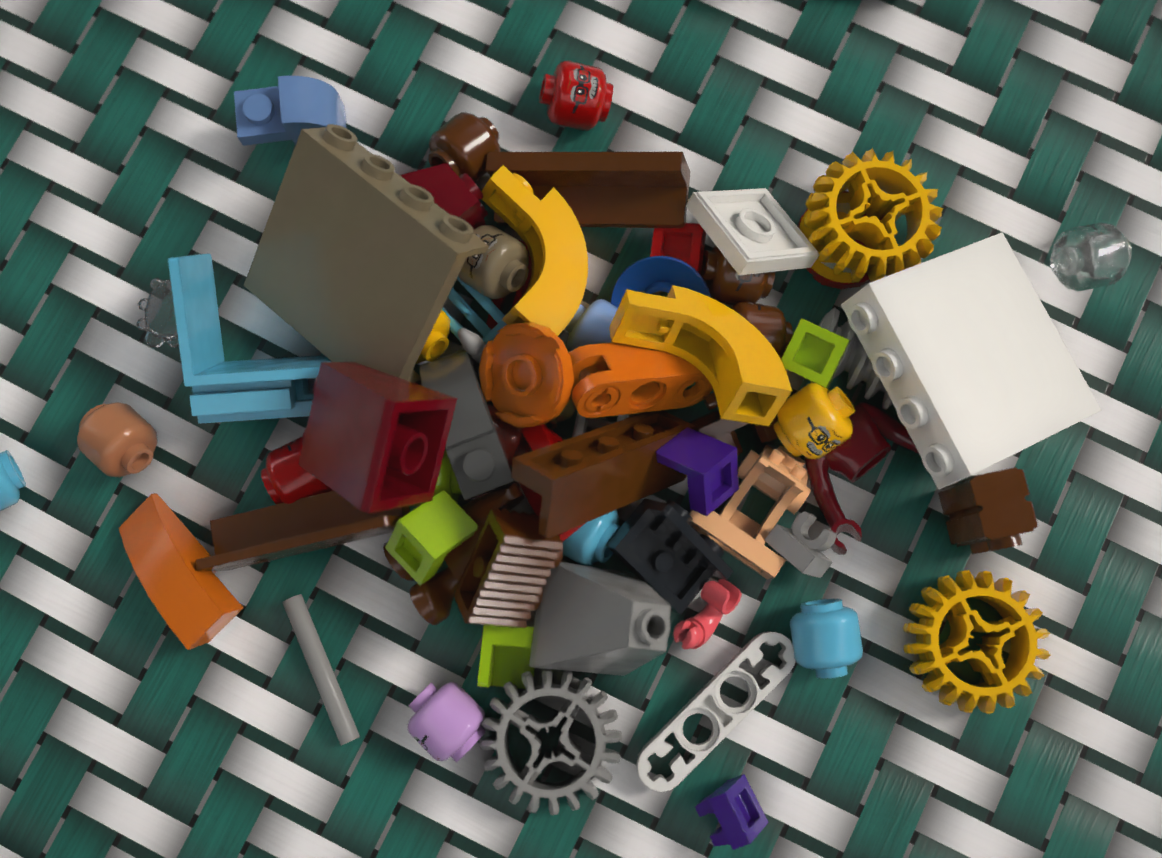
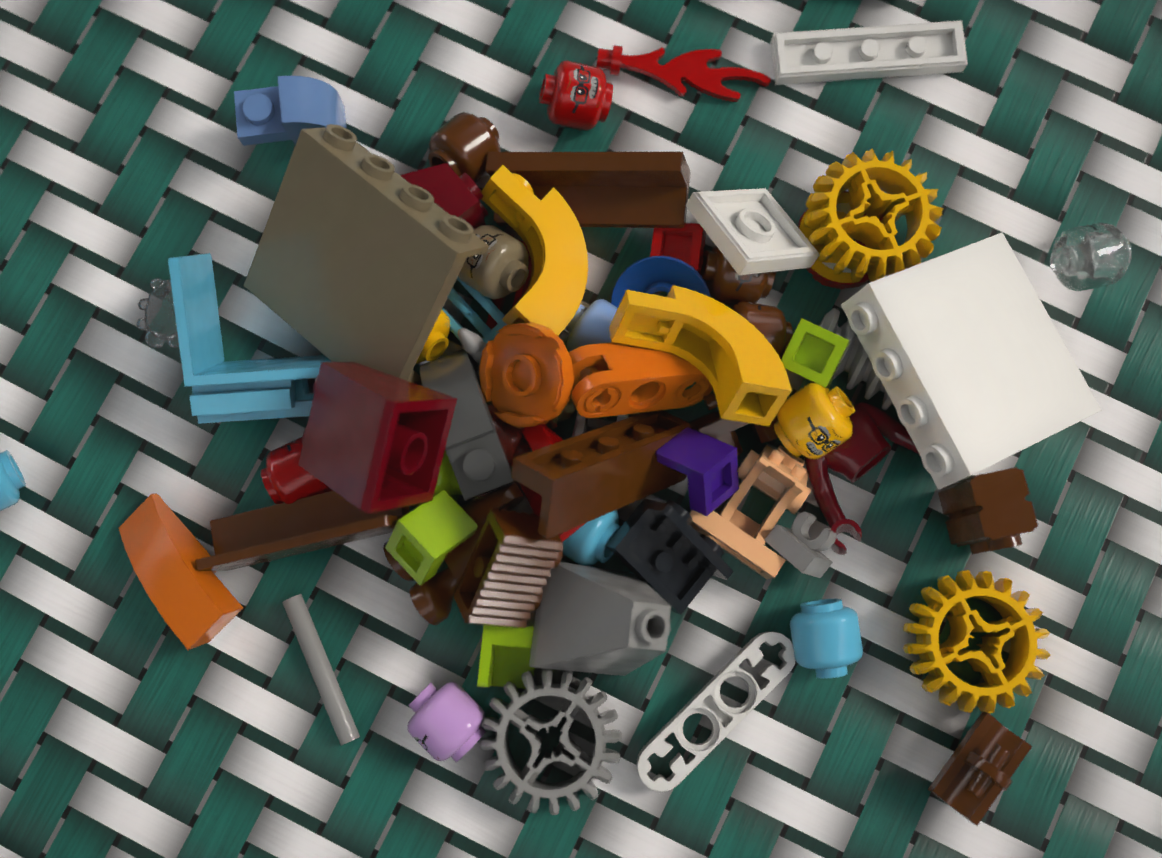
(115, 438): nougat head -> none
(686, 67): none -> red piece
(721, 599): coral arm -> none
(736, 811): dark purple tile -> none
(868, 52): none -> white tile
(980, 768): none -> reddish brown hips

